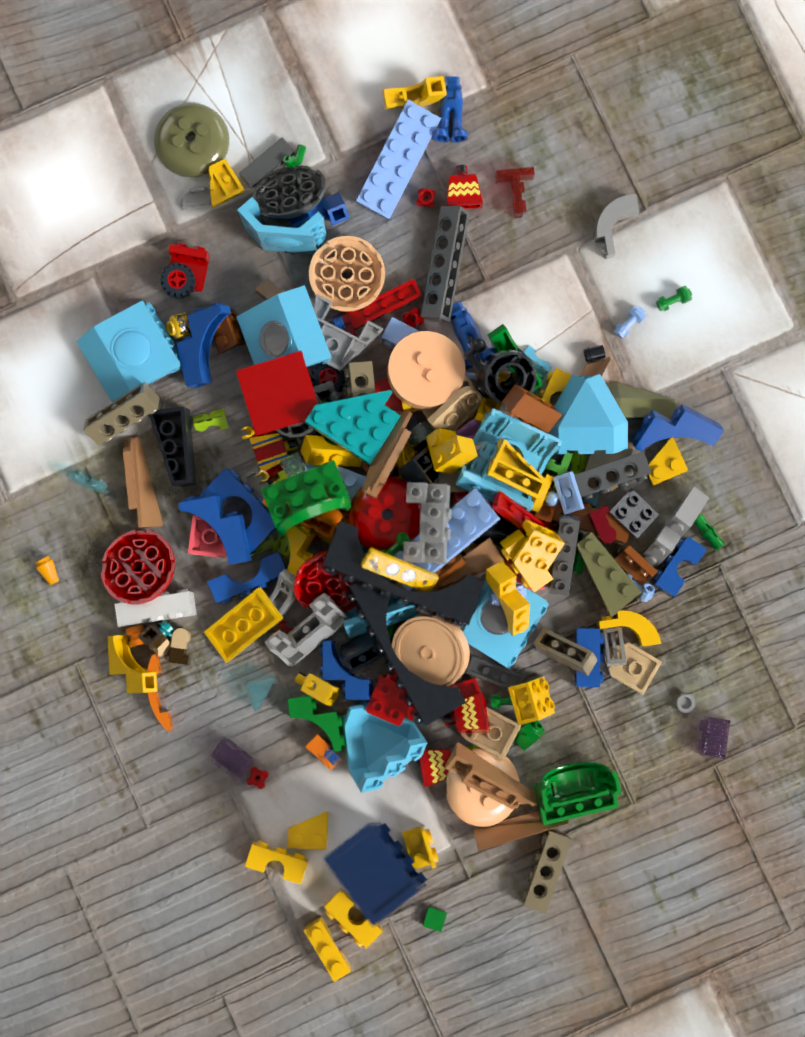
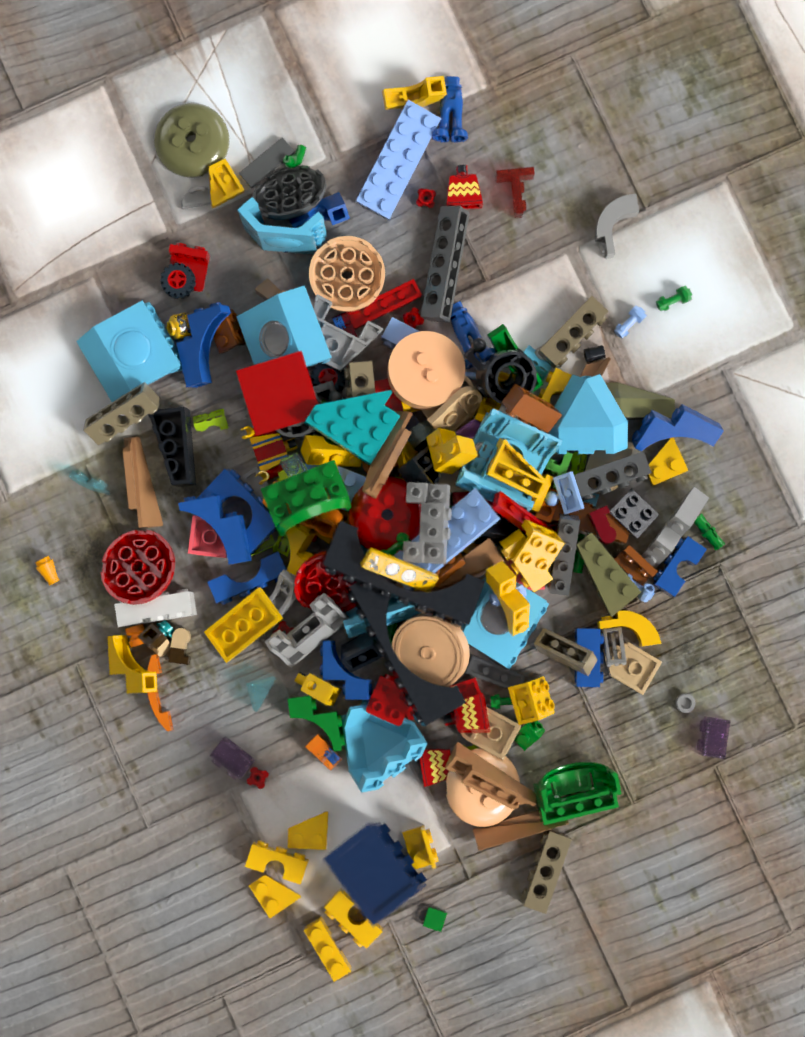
(273, 895): none -> yellow wing
(590, 308): none -> dark tan brick

